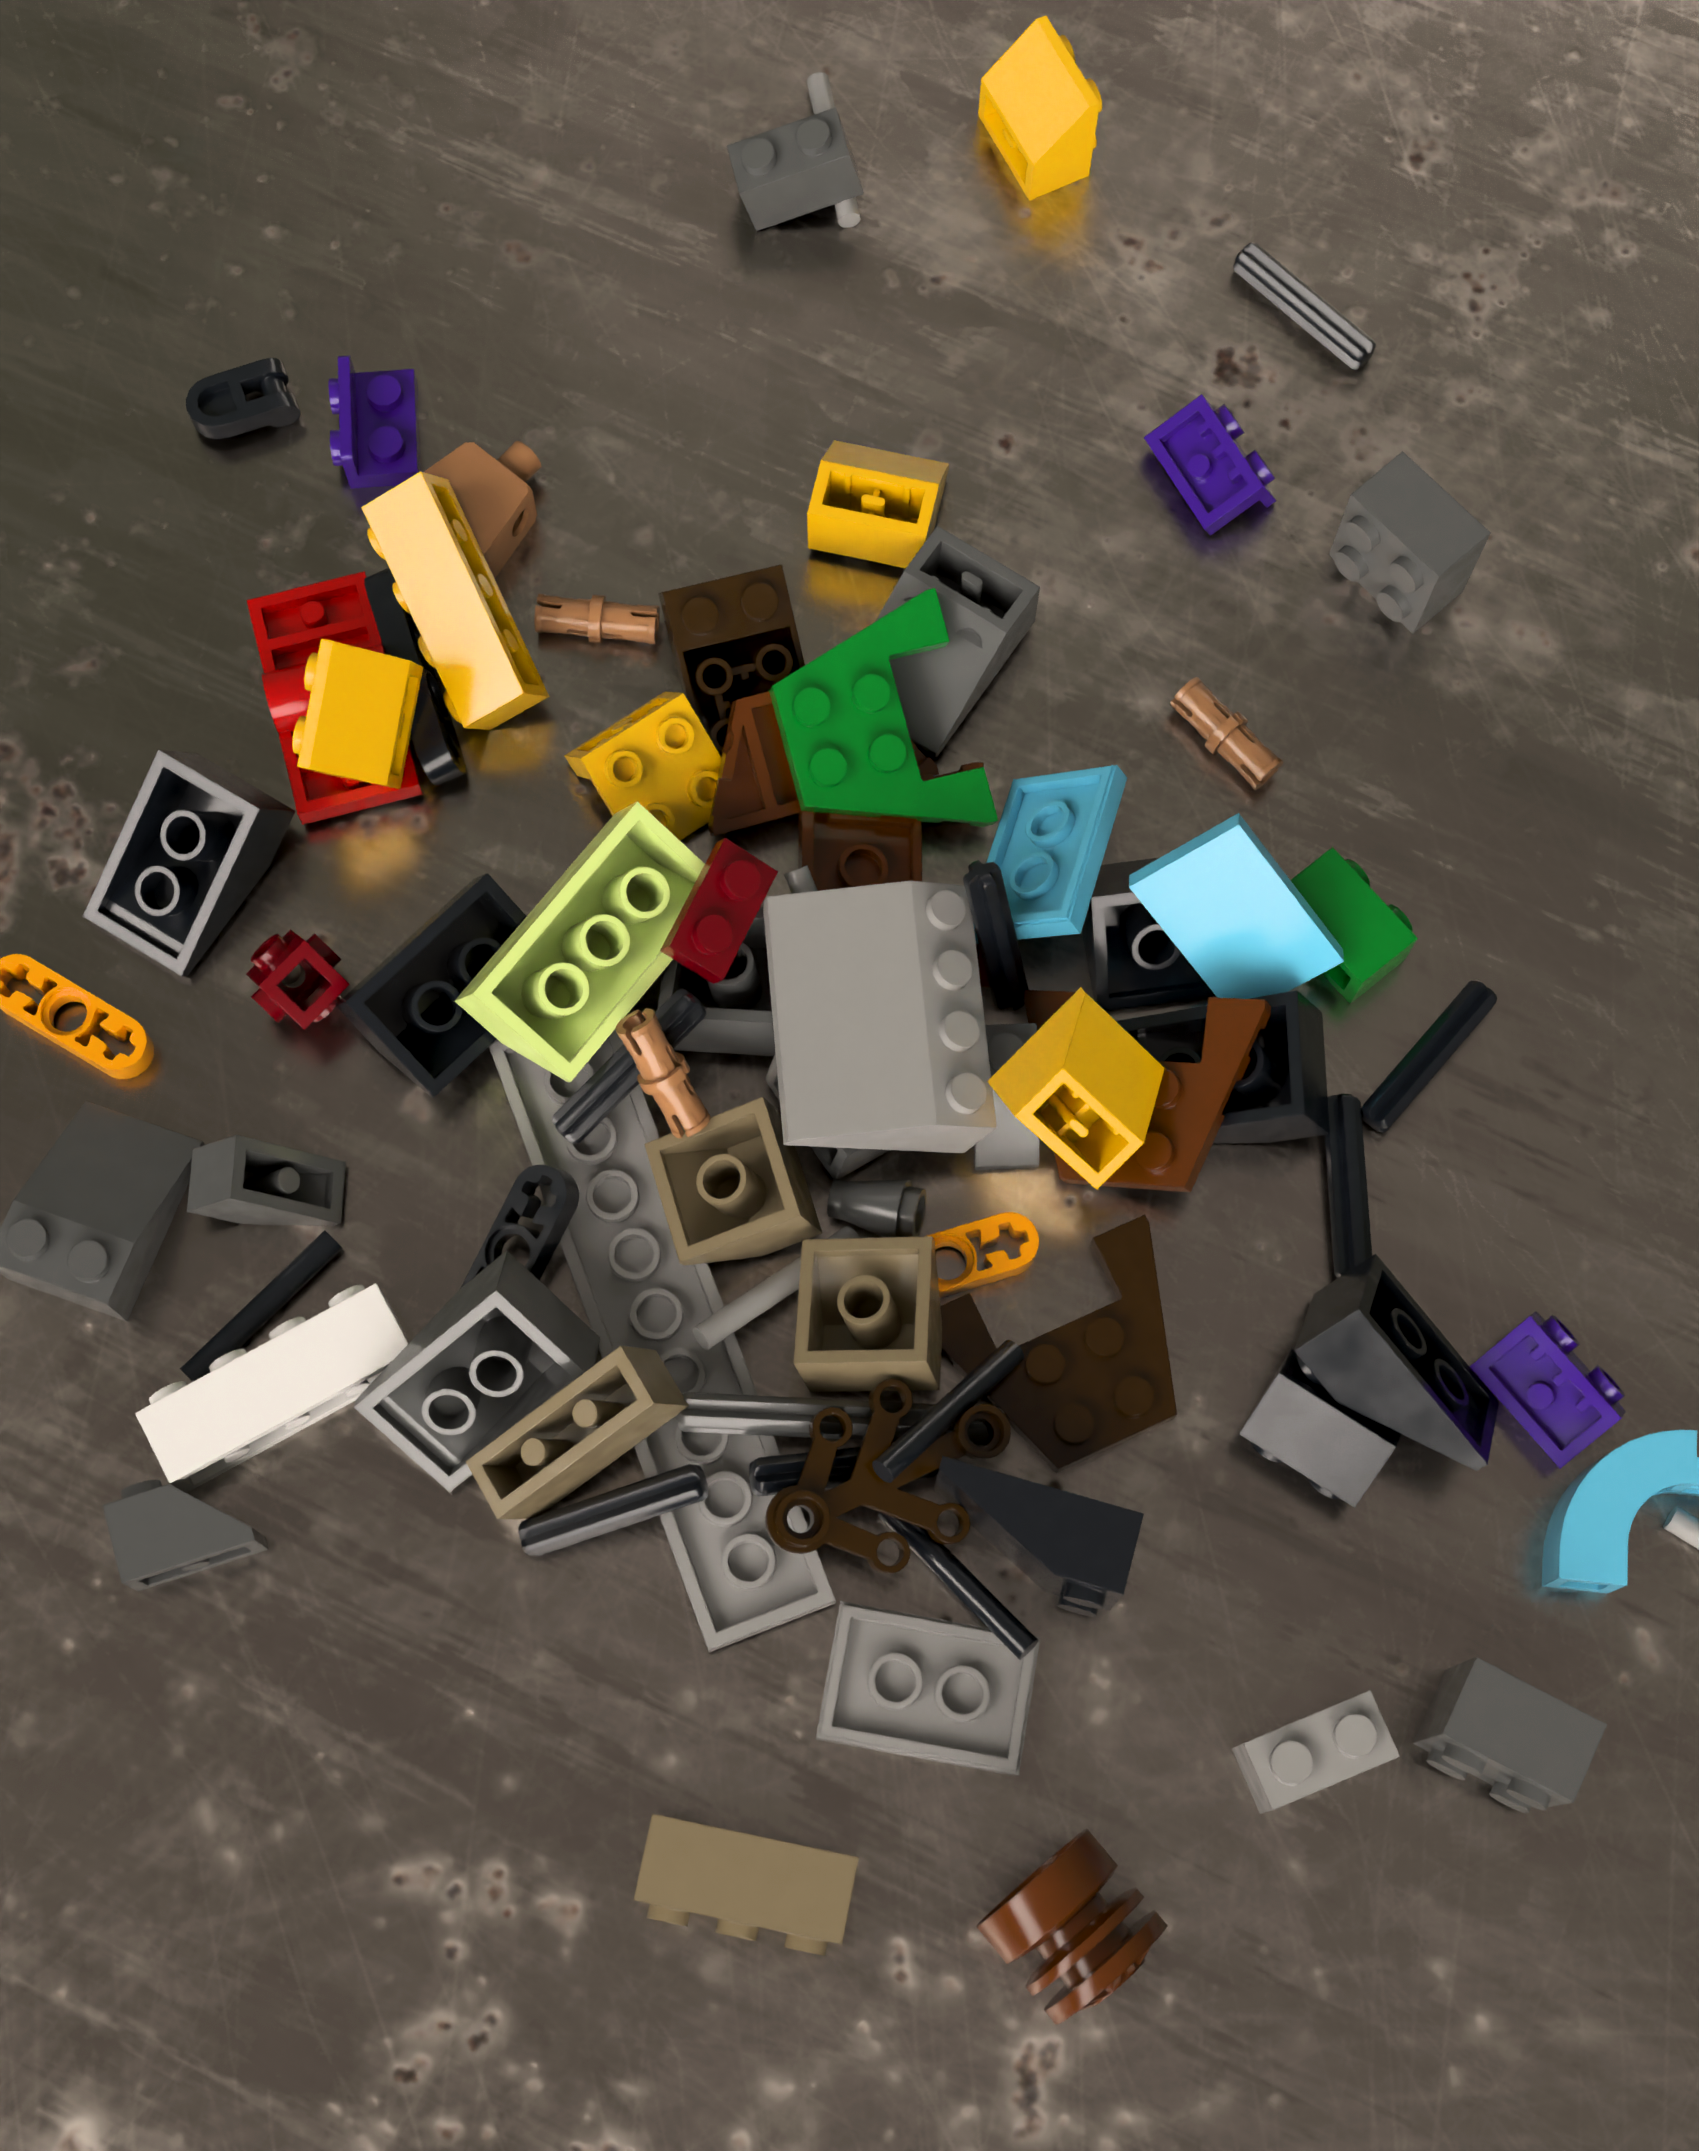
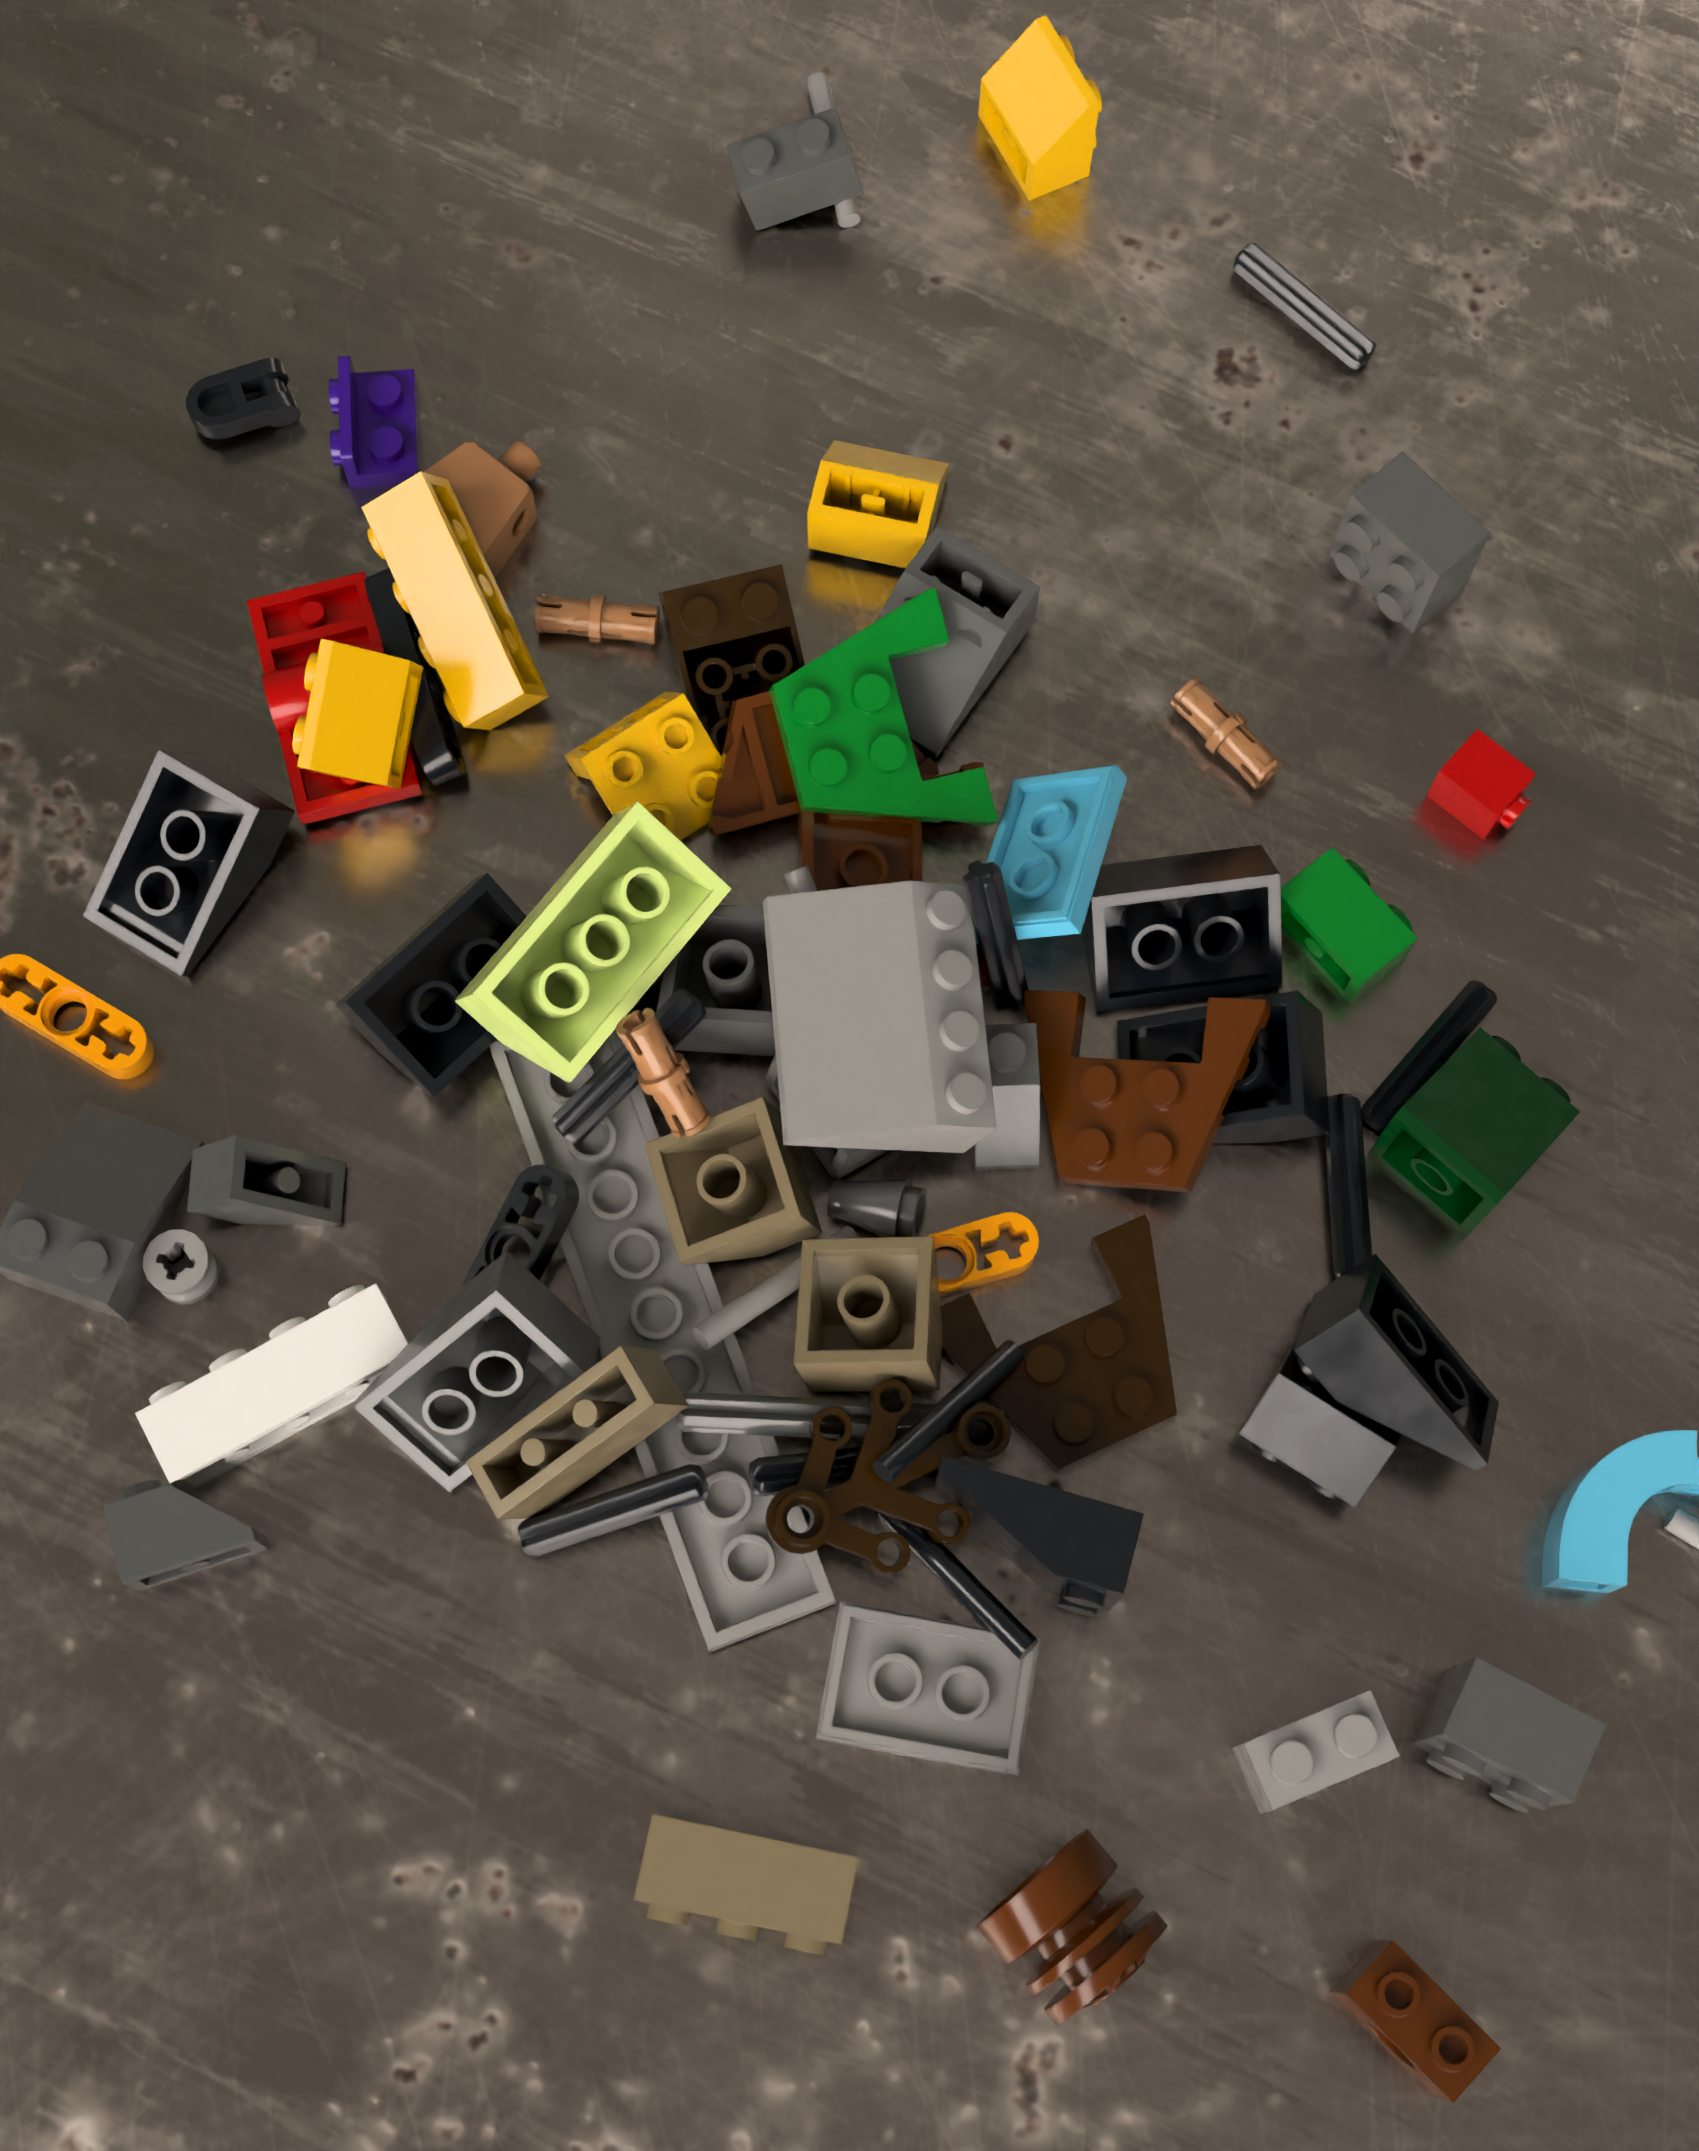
(193, 1275): none -> light grey wheel
(264, 1305): black bar -> none
(315, 990): dark red brick -> none
(719, 911): dark red plate -> none
(1083, 1088): yellow slope -> none
(1209, 465): dark purple bracket -> none
(1236, 914): tile -> none
(1415, 2020): none -> reddish brown brick
(1474, 1130): none -> dark green slope
(1482, 786): none -> red brick
(1551, 1387): dark purple bracket -> none

